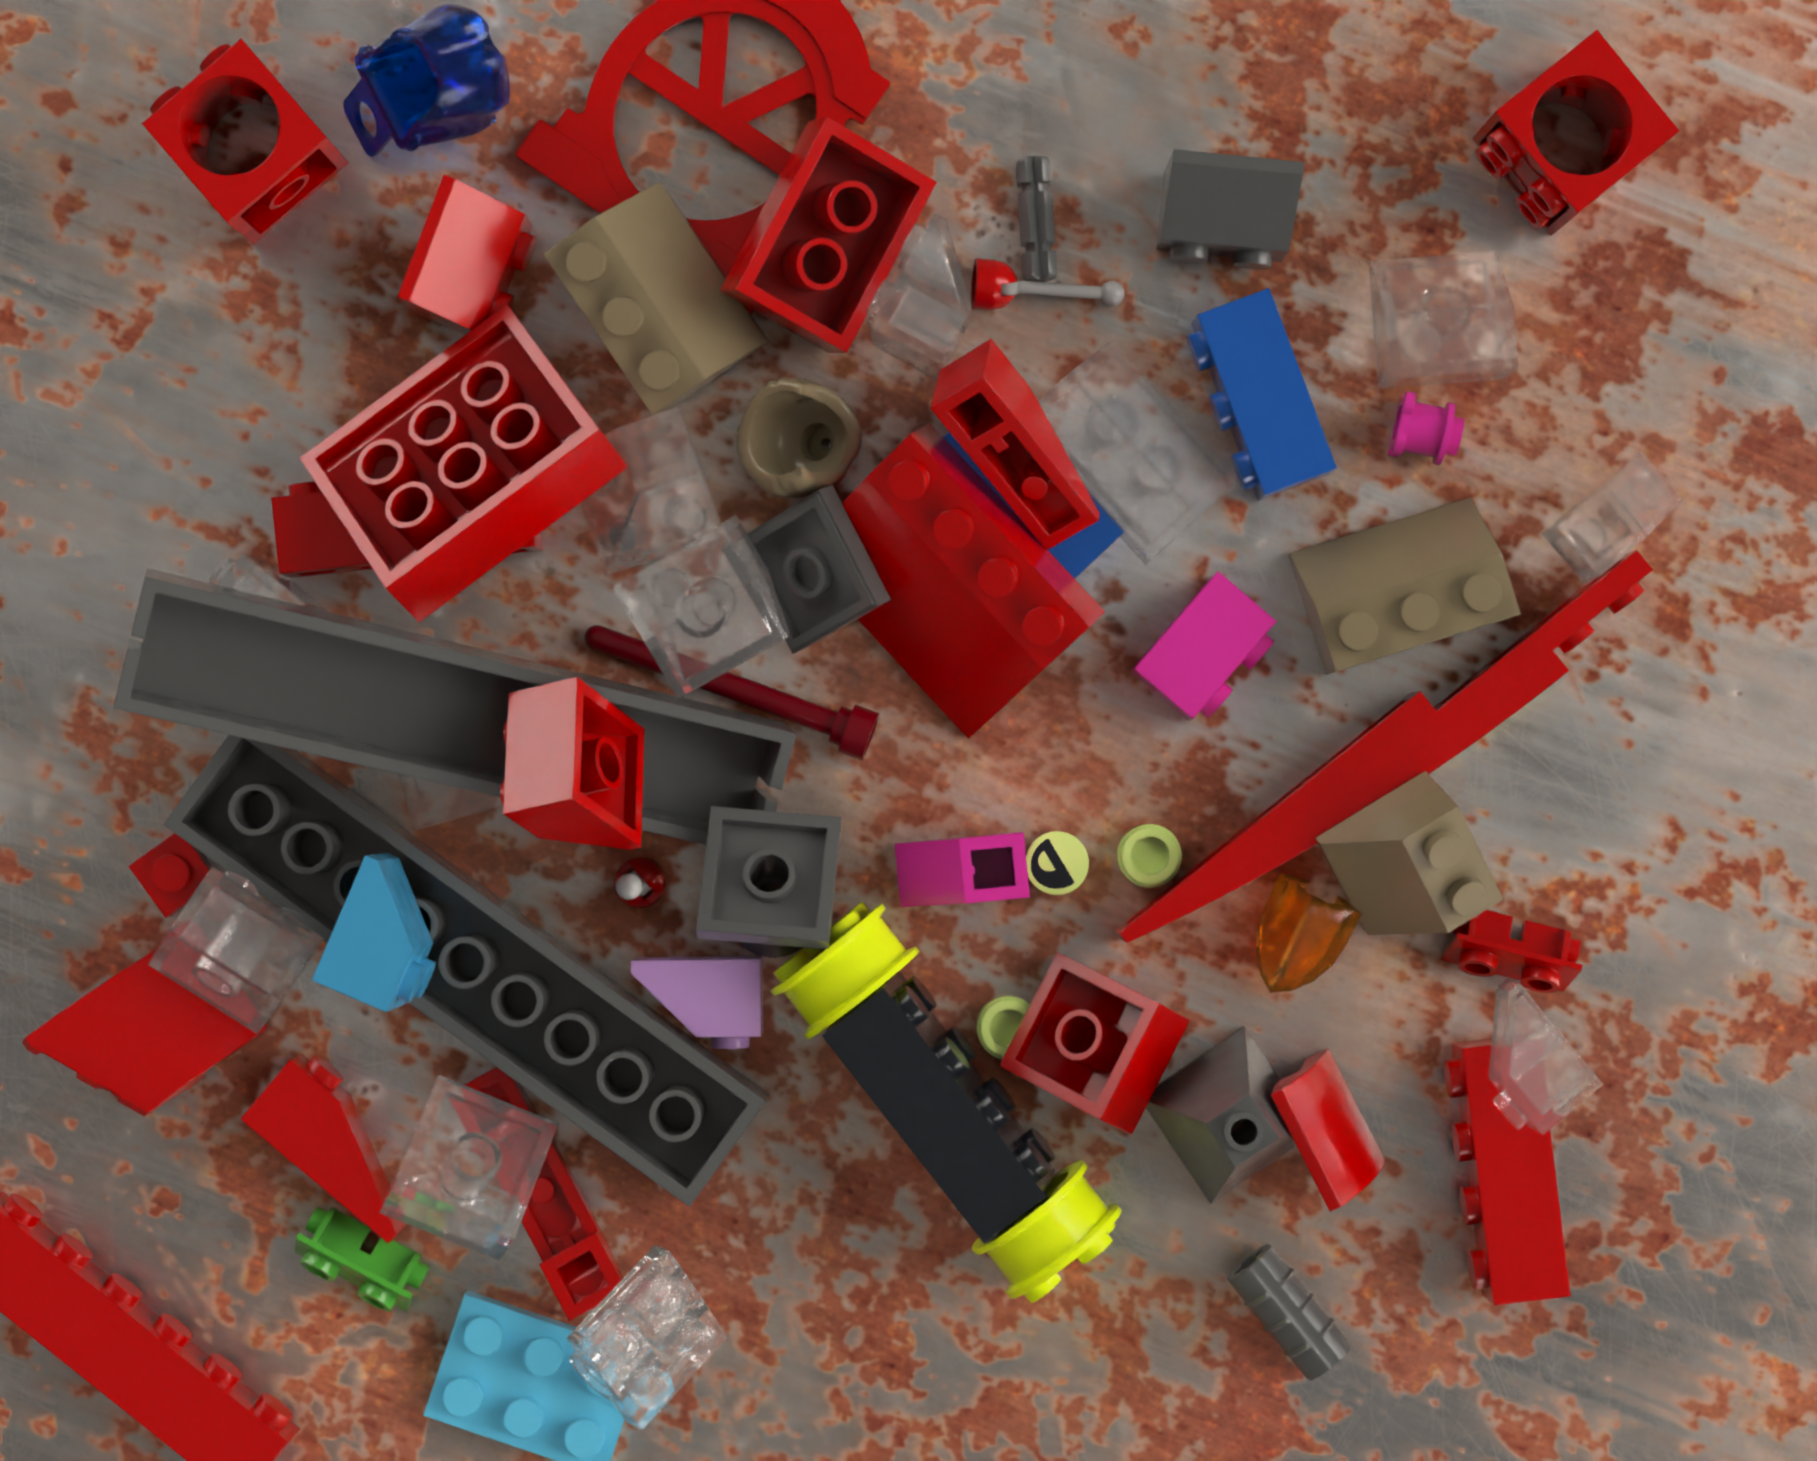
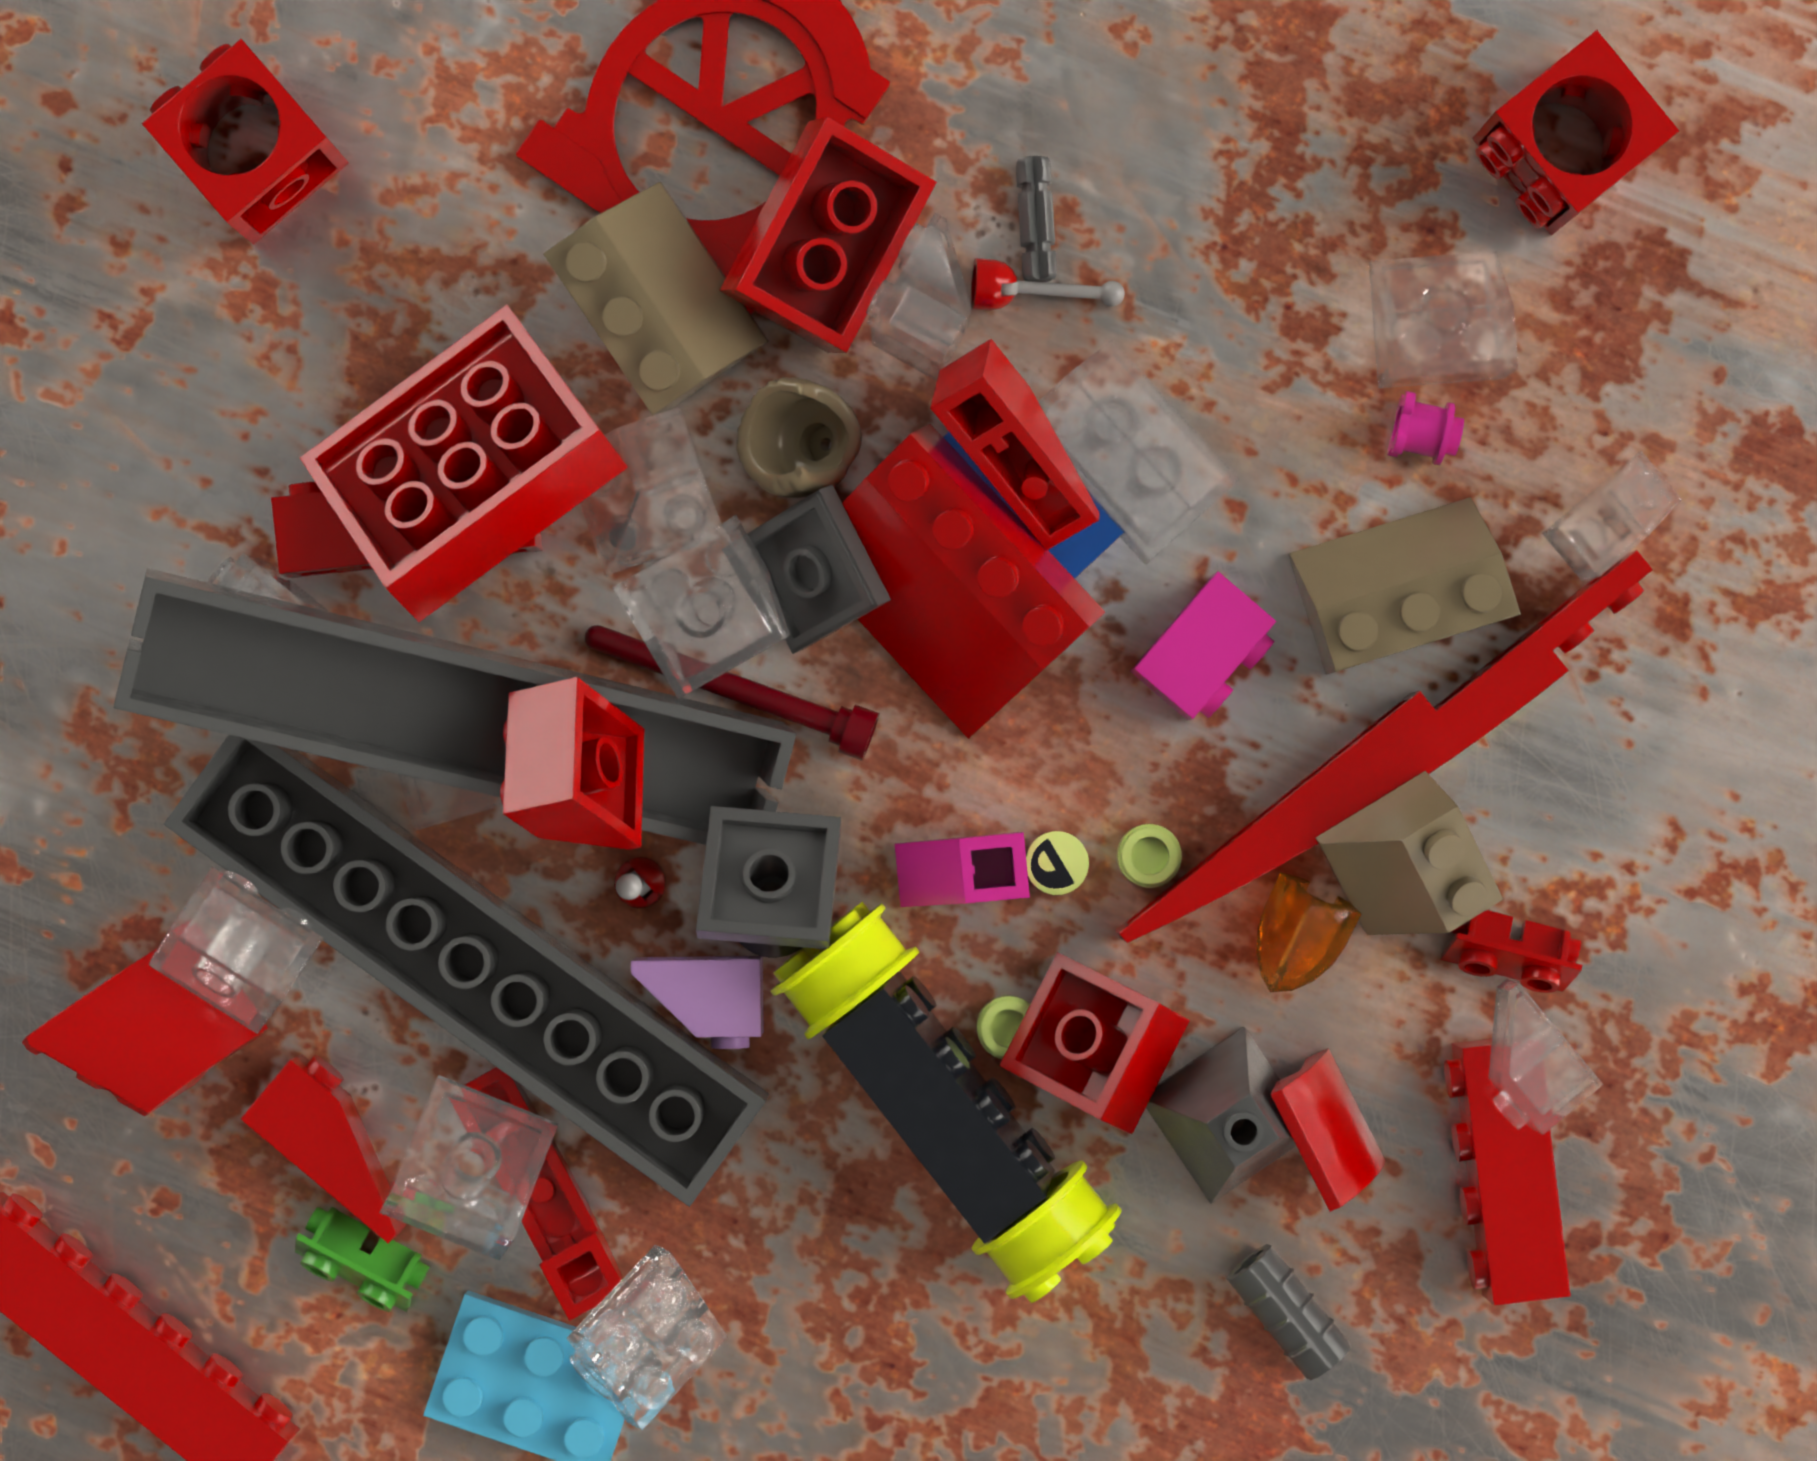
(171, 873): red plate -> none
(378, 939): dark azure slope -> none
(429, 81): clear blue piece -> none
(466, 257): slope -> none
(1228, 208): dark grey slope -> none
(1260, 395): blue brick -> none

